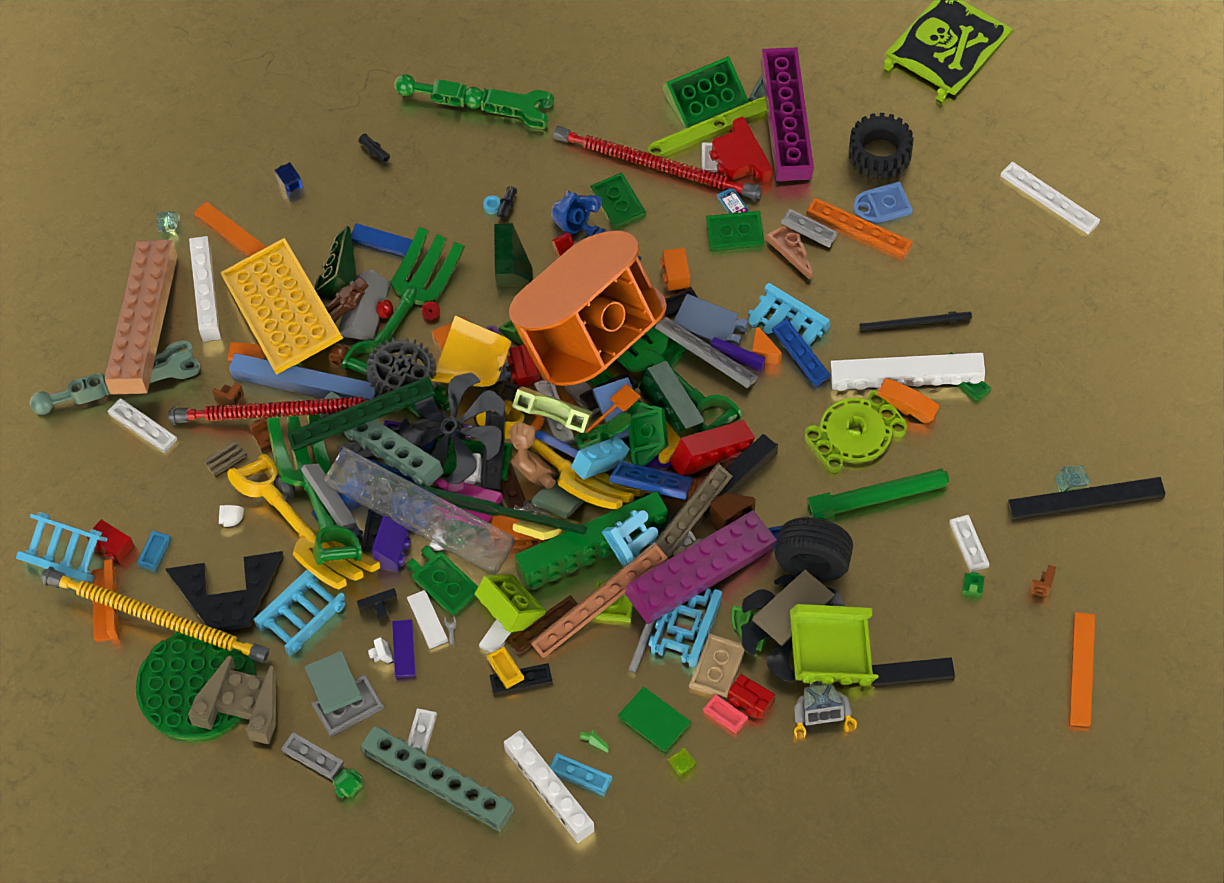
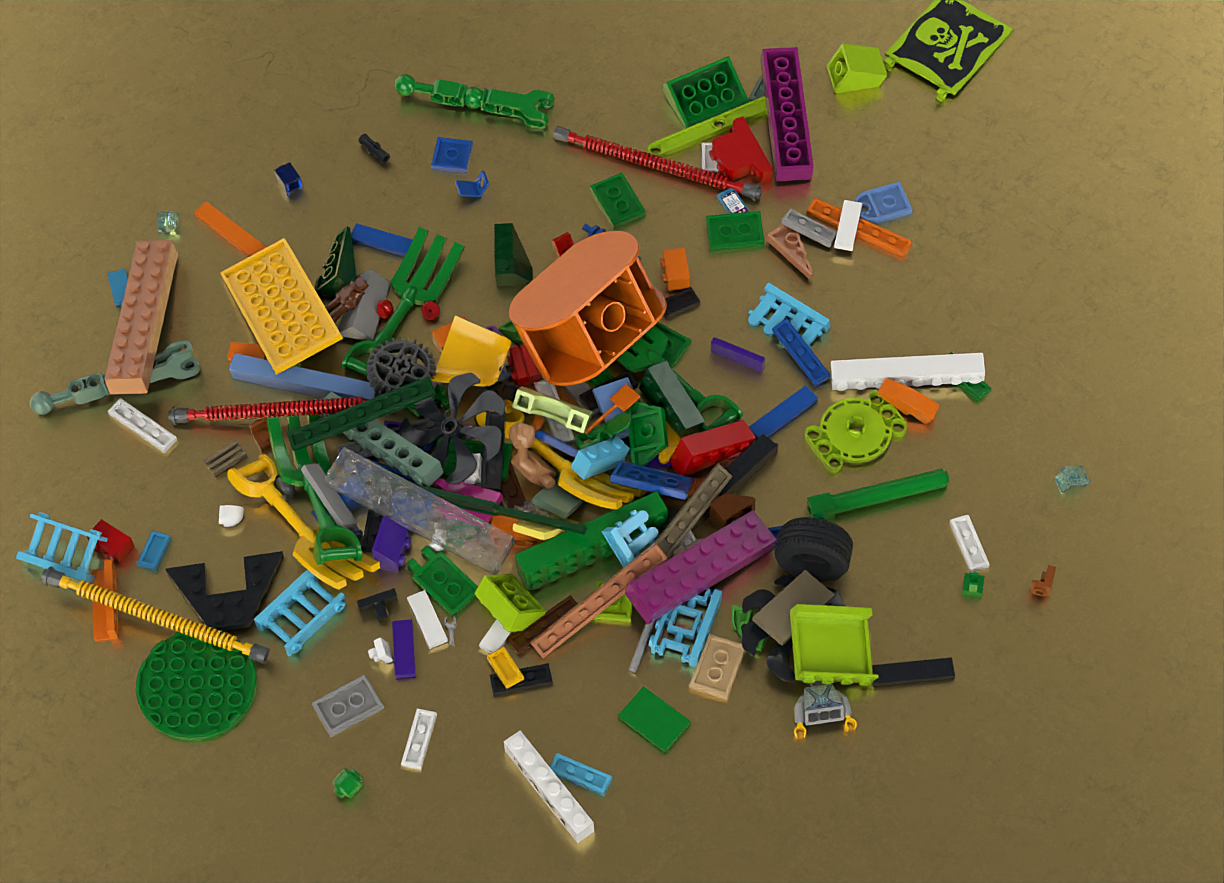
(118, 283): none -> dark azure tile
(204, 289): white brick -> none
(229, 395): dark orange panel -> none
(238, 696): dark tan wedge -> none
(312, 756): light grey plate -> none
(333, 682): sand green tile -> none
(337, 355): dark orange piece -> none
(389, 758): sand green brick -> none
(452, 155): none -> blue tile
(471, 188): none -> blue bracket
(491, 204): medium azure tile -> none
(507, 202): black axle -> none
(574, 210): blue head -> none
(595, 740): bright green bar -> none
(682, 762): clear neon green plate -> none
(706, 352): light grey tile -> none
(709, 321): sand blue tile -> none
(725, 714): coral tile -> none
(751, 697): red brick -> none
(765, 347): orange slope -> none
(784, 413): none -> blue tile
(848, 225): none -> white tile
(856, 68): none -> lime slope
(886, 129): black tyre -> none
(952, 317): black bar -> none
(1050, 197): white tile -> none
(1082, 669): orange tile -> none
(1086, 498): black tile -> none

